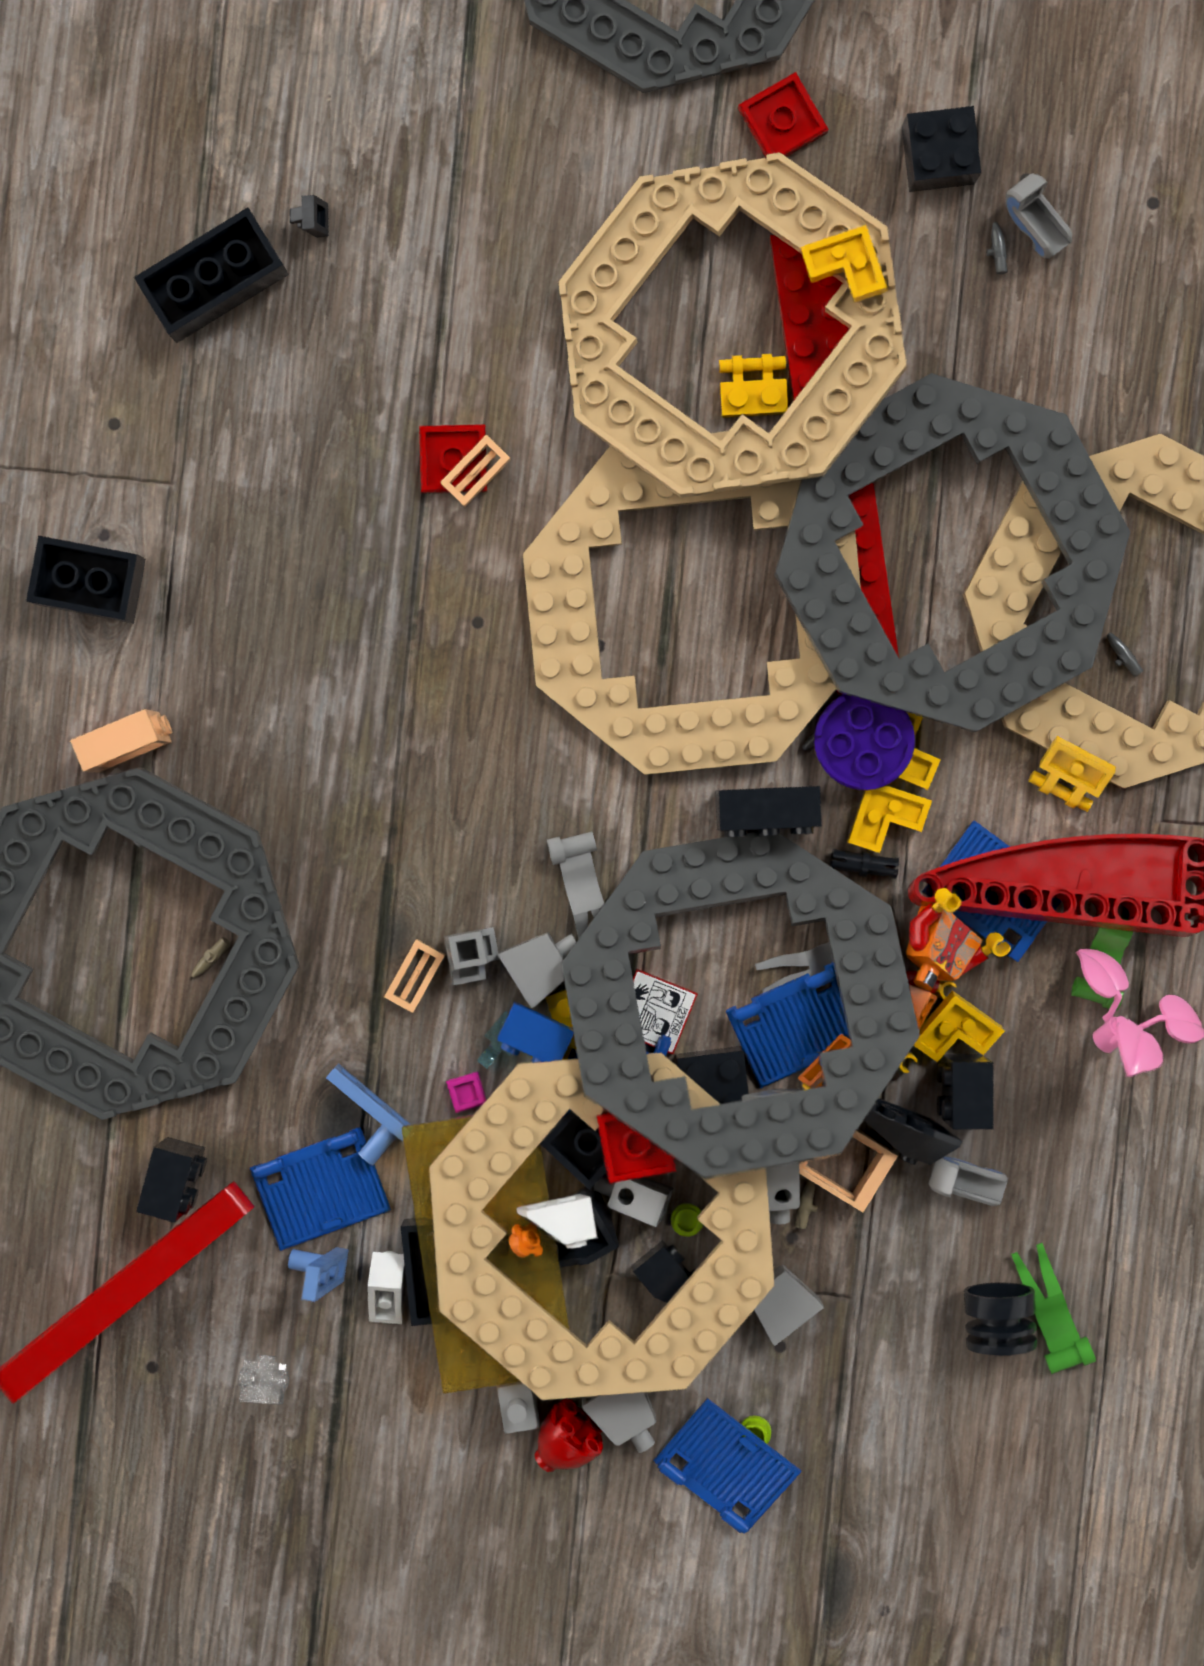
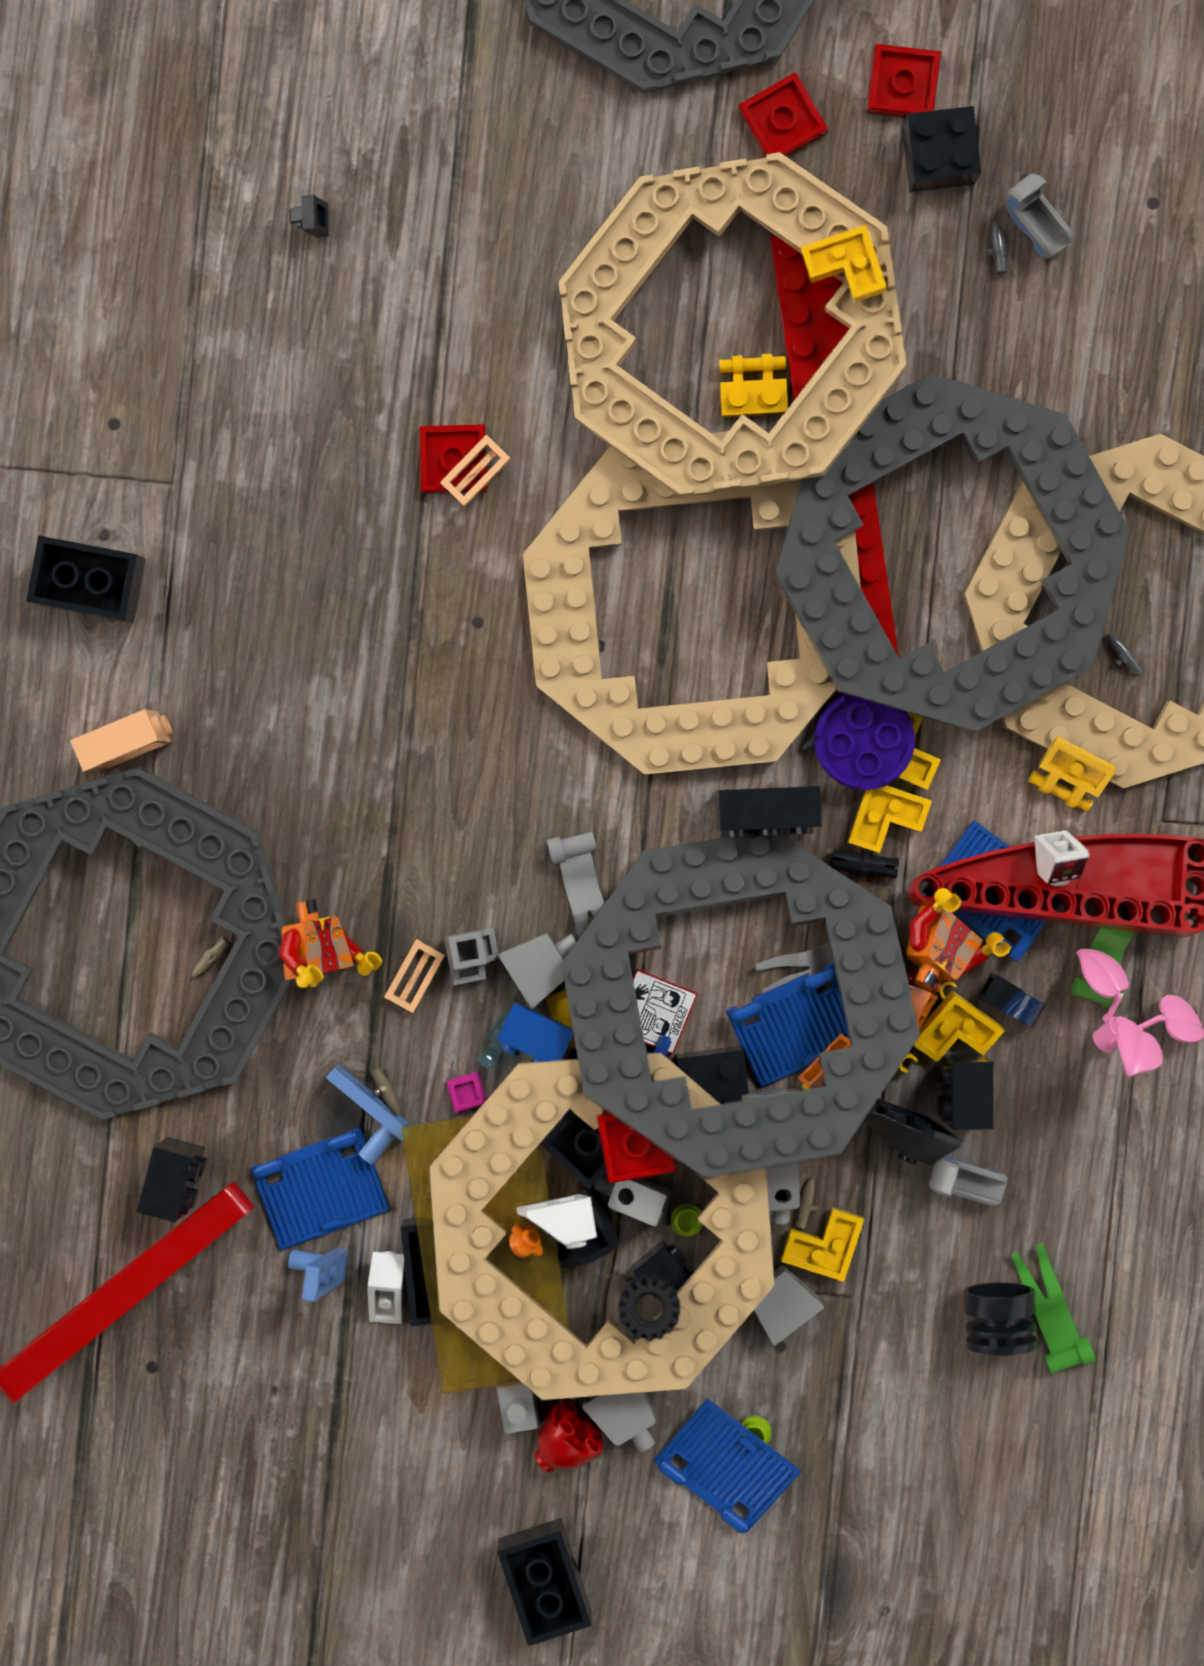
(211, 275): black brick -> none
(263, 1381): clear brick -> none
(320, 947): none -> torso
(385, 1090): none -> dark tan helmet
(544, 1582): none -> black brick
(649, 1329): none -> black tyre
(828, 1254): none -> yellow plate
(870, 1180): light nougat window -> none
(903, 80): none -> red tile
(1011, 1000): none -> leg
(1059, 857): none -> white slope

